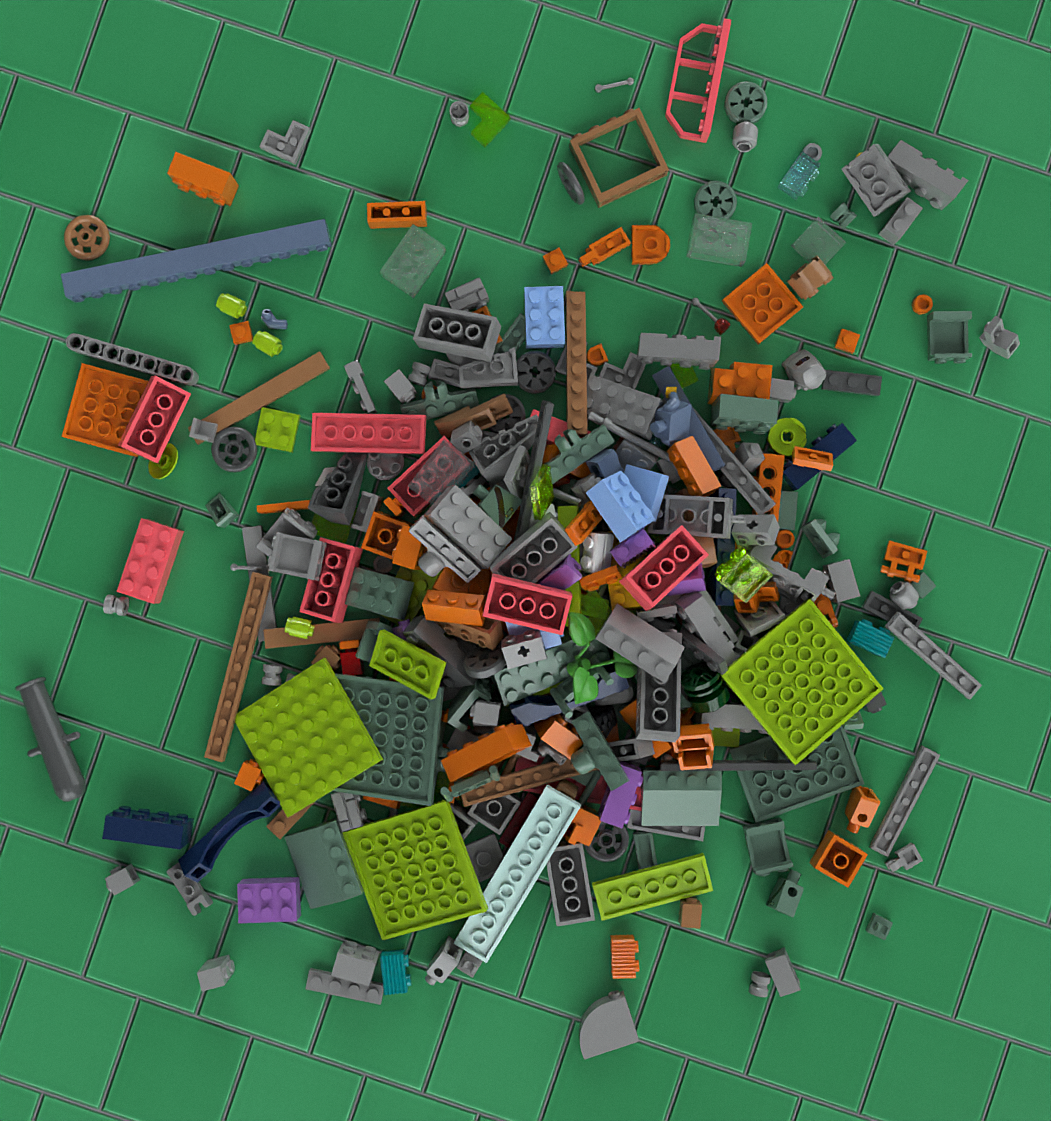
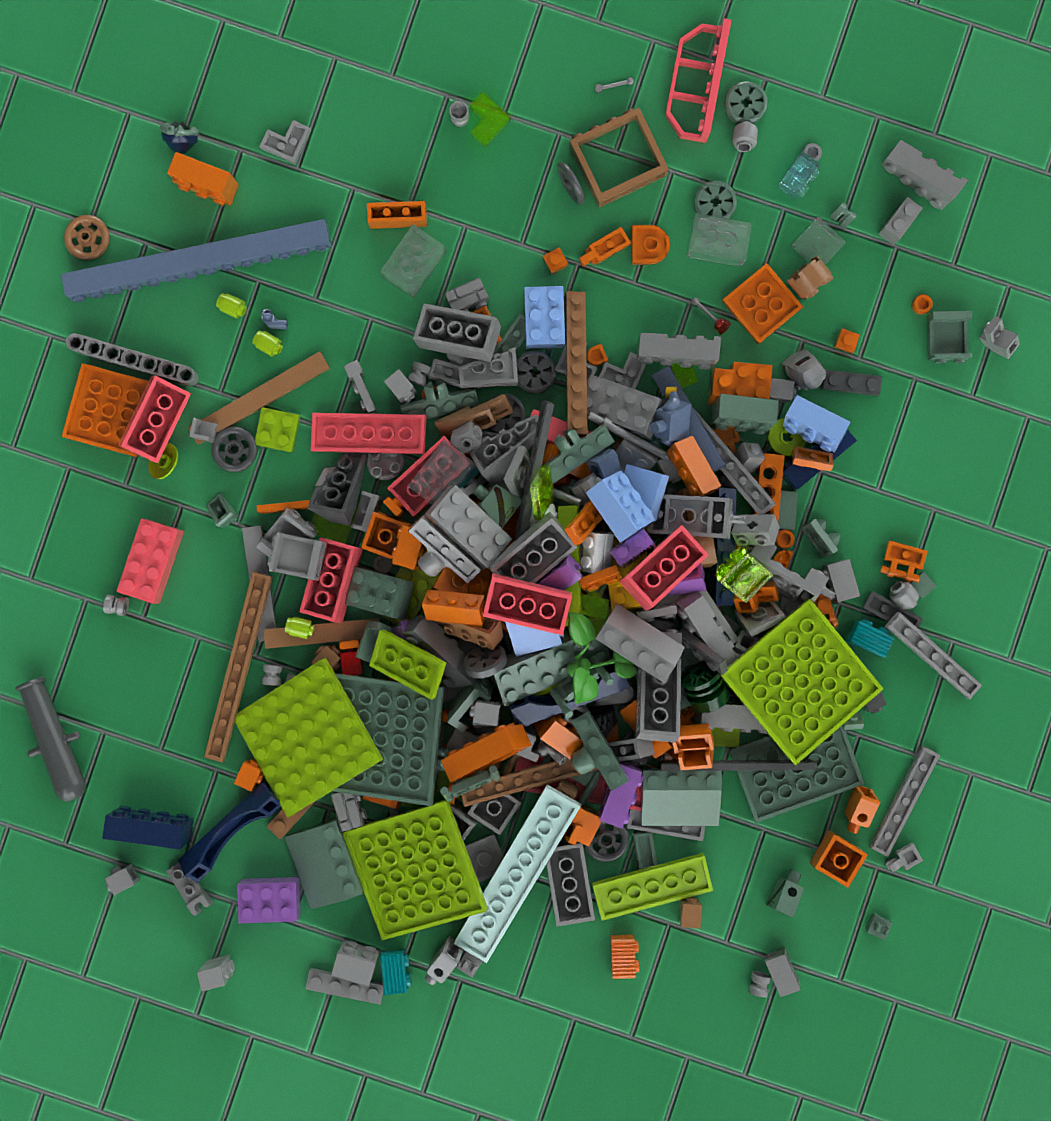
(179, 136): none -> hair
(241, 332): orange plate -> none
(265, 568): light grey hinge -> none
(518, 819): dark red plate -> none
(533, 651): light grey brick -> none
(607, 1026): light grey brick -> none
(767, 846): sand green panel -> none
(815, 424): none -> light blue brick
(875, 179): light grey piece -> none

